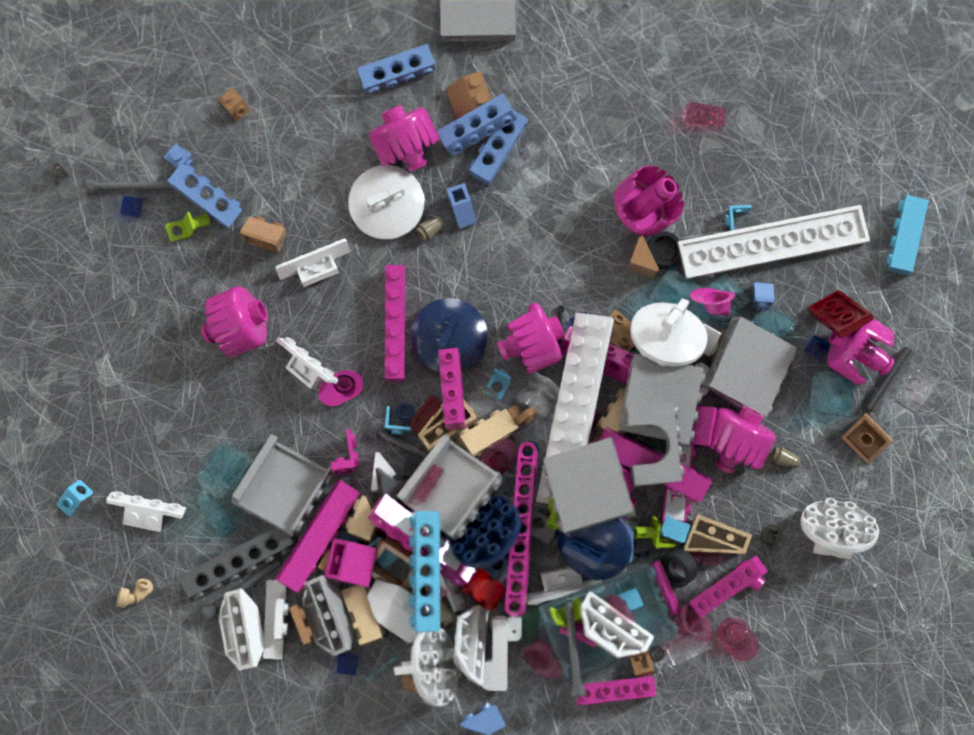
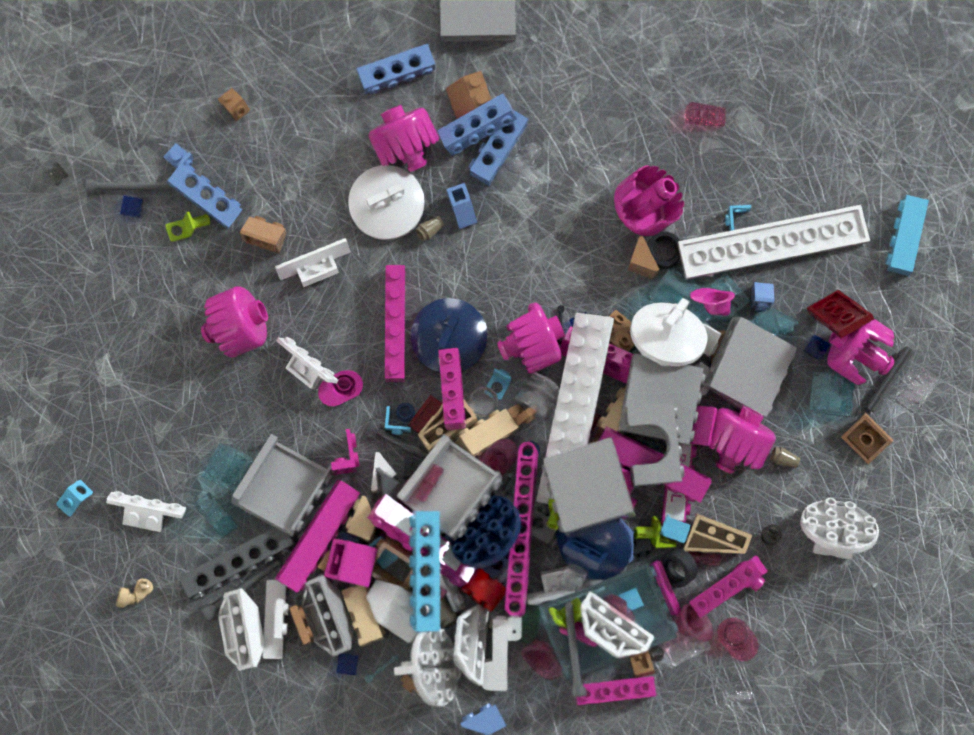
(573, 578): none -> clear bracket

